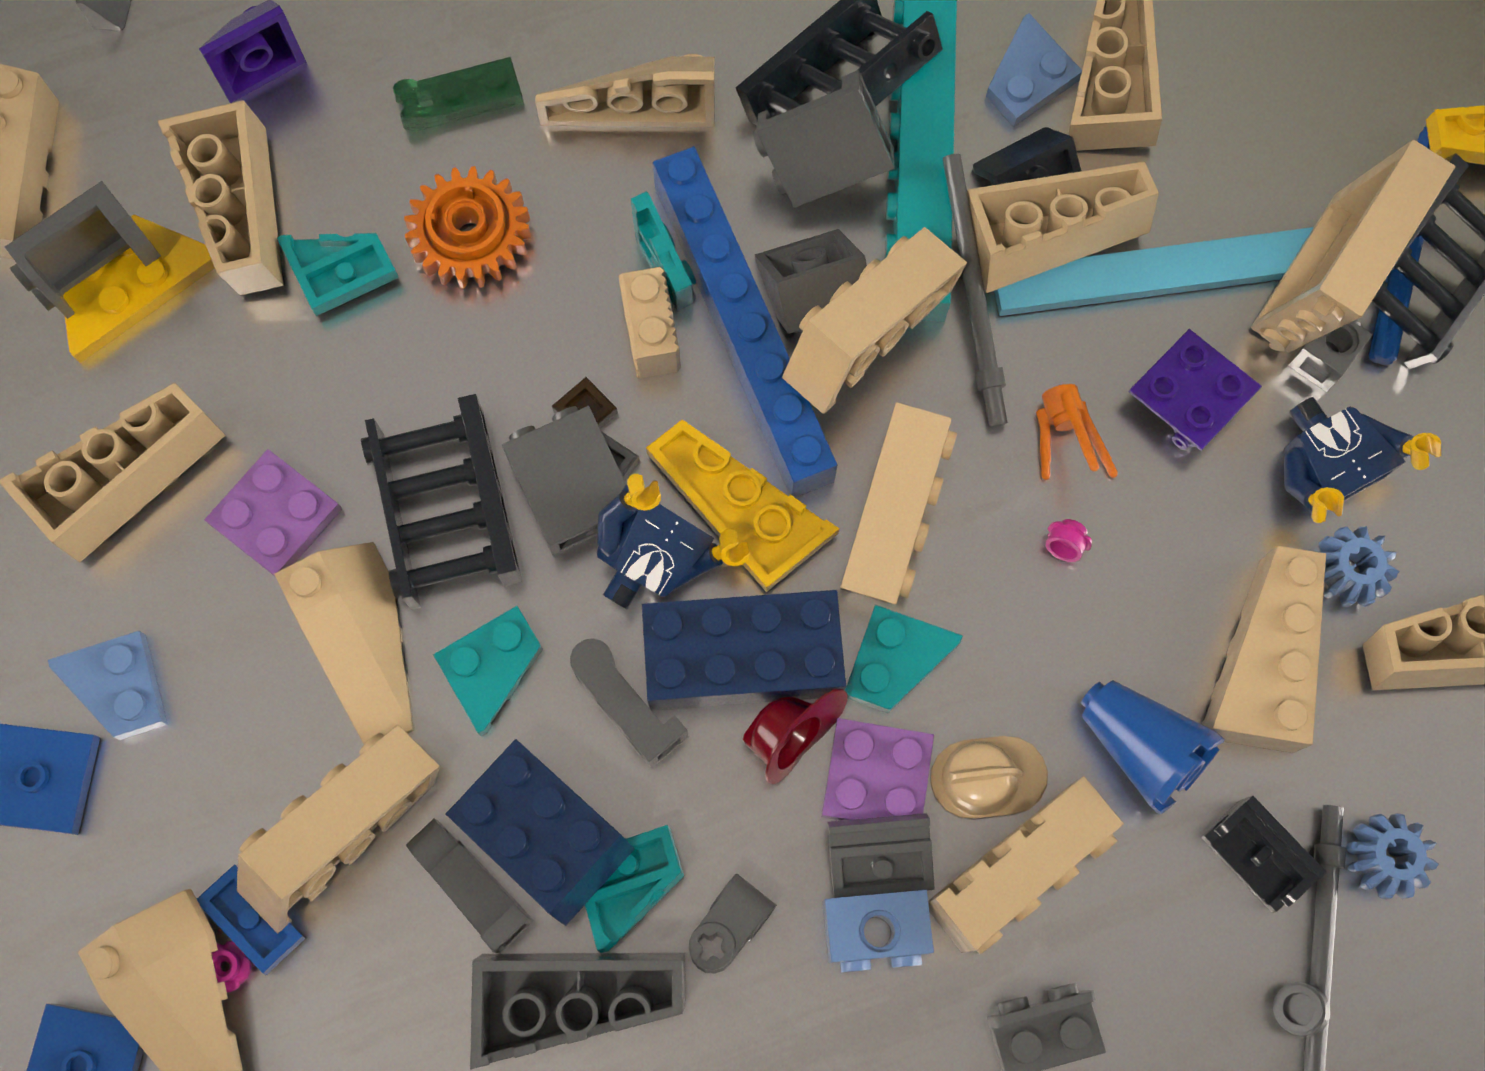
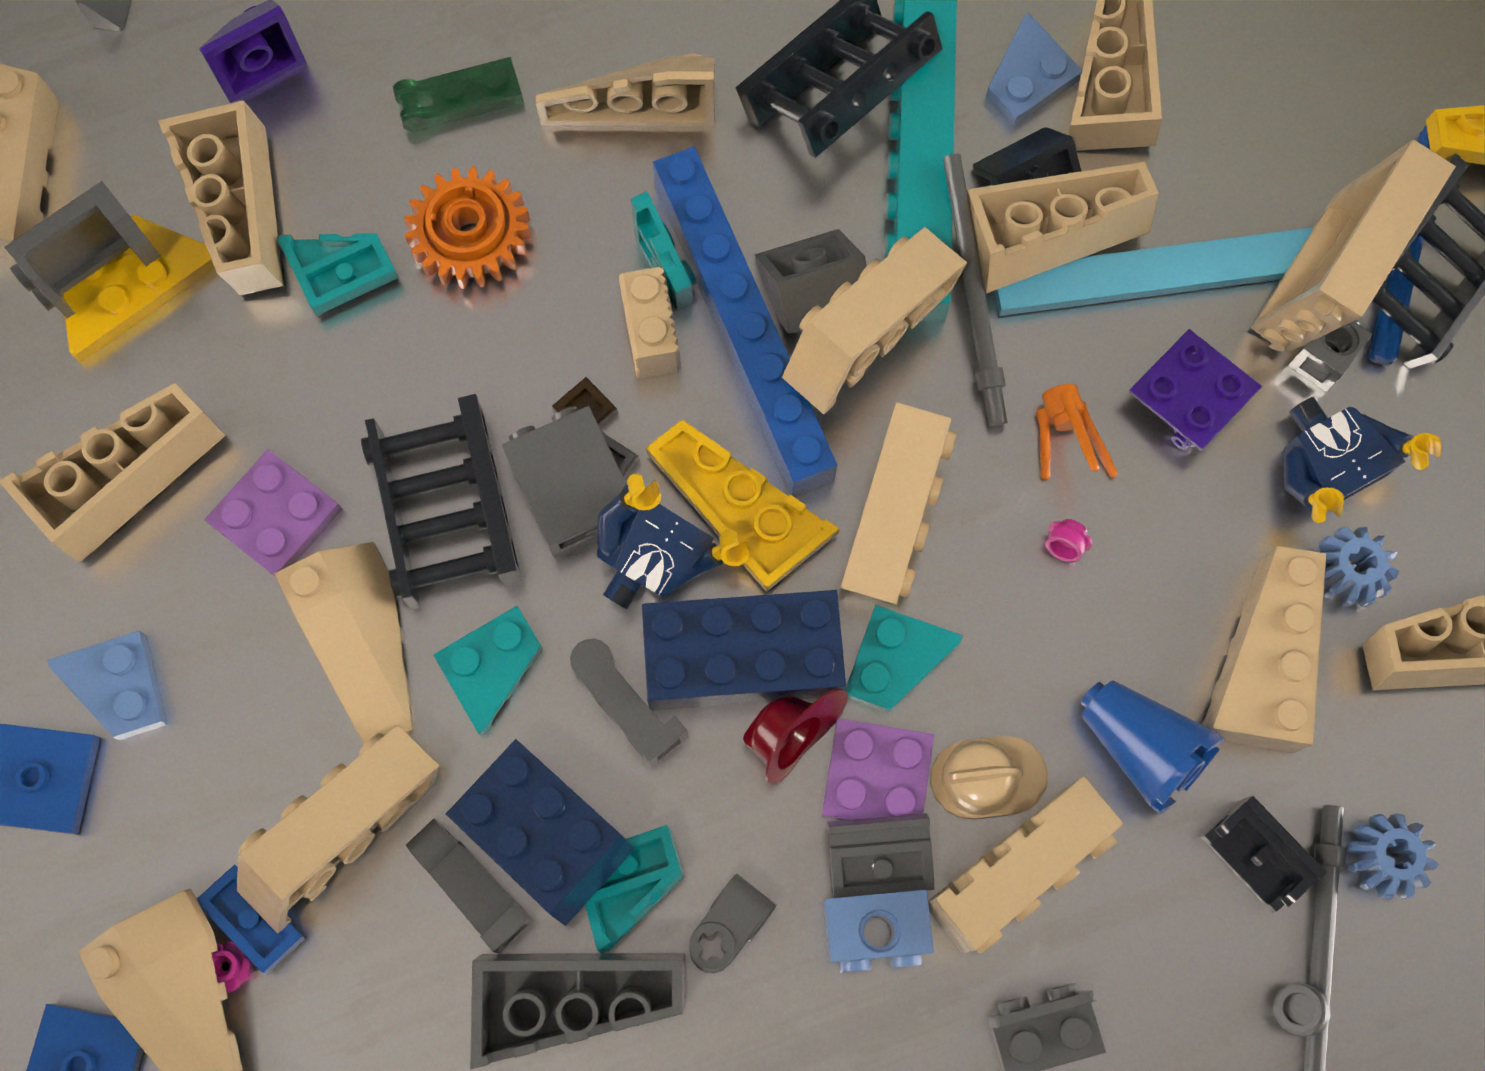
(825, 143): dark grey panel -> none

